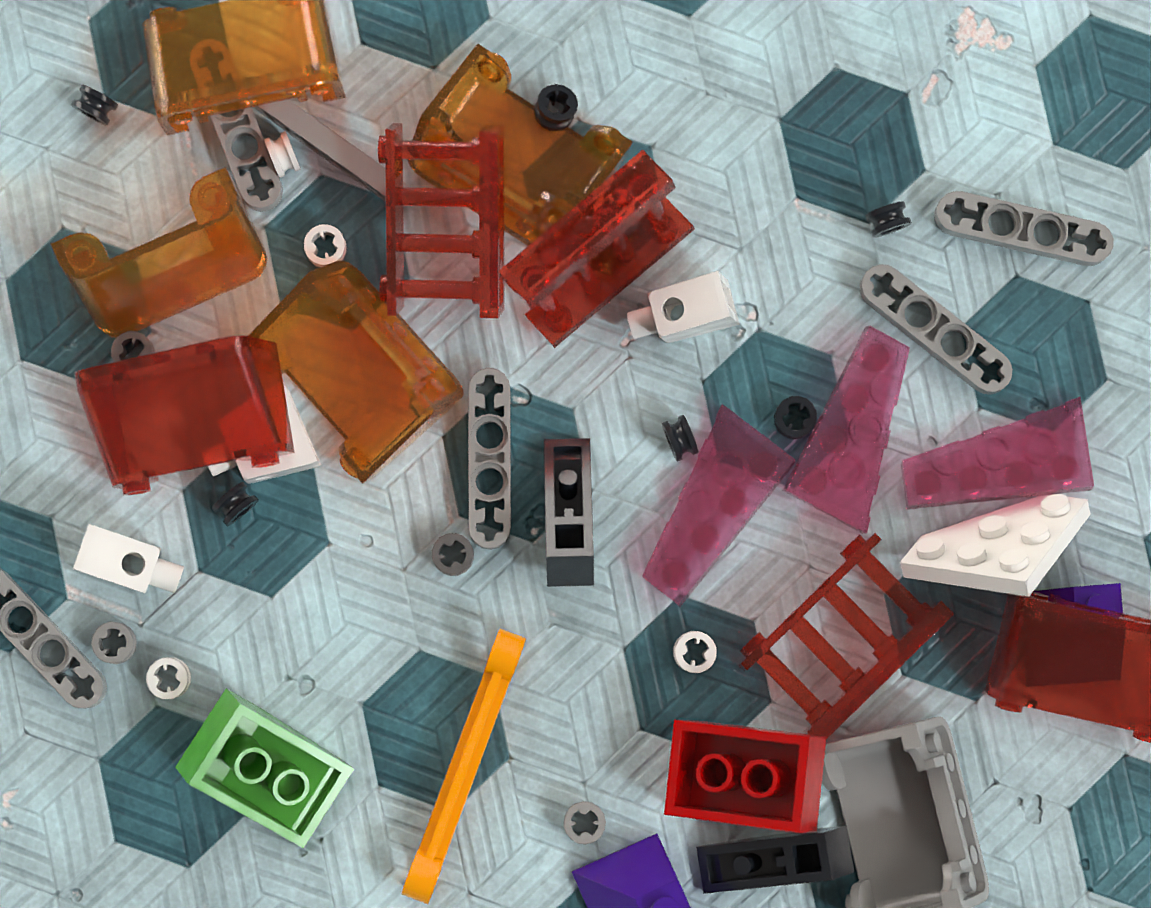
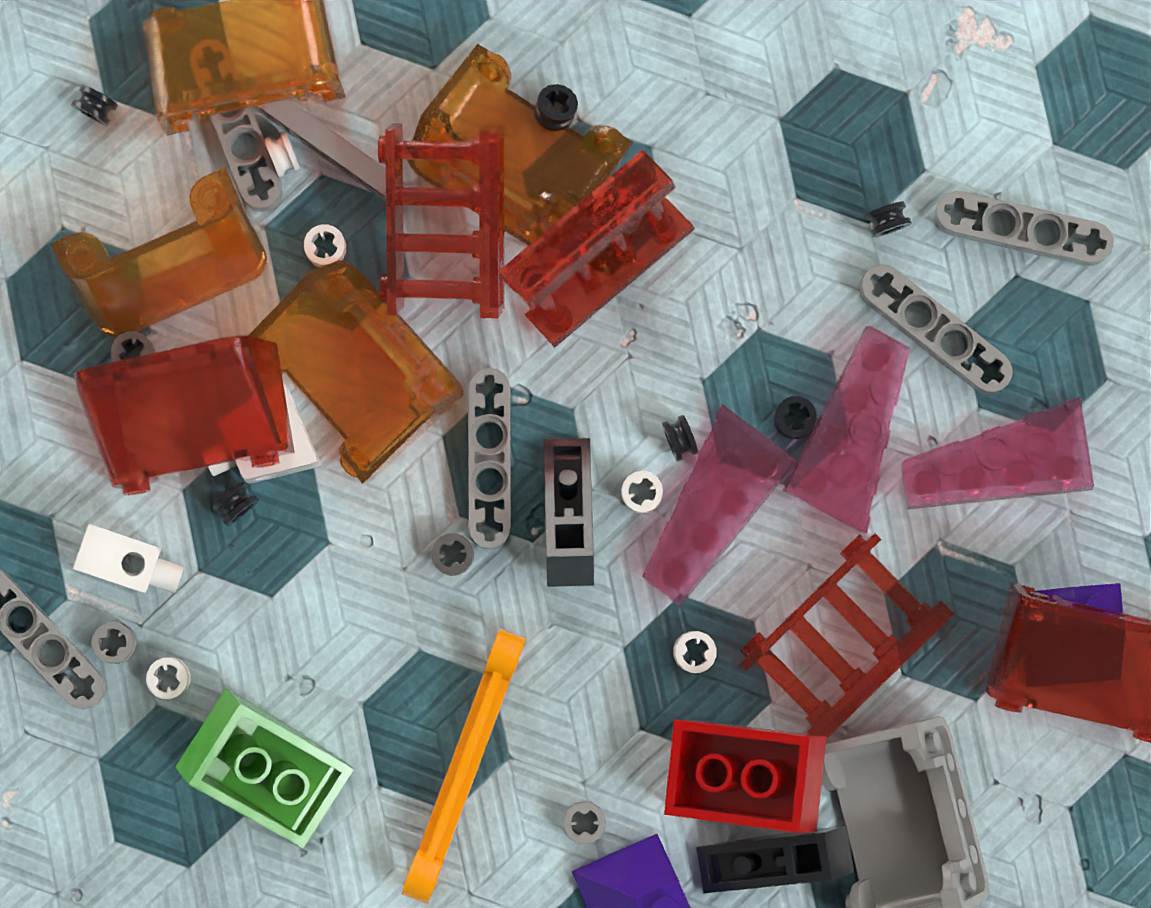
(636, 479): none -> white bush
(706, 309): white torso -> none
(1000, 549): white plate -> none

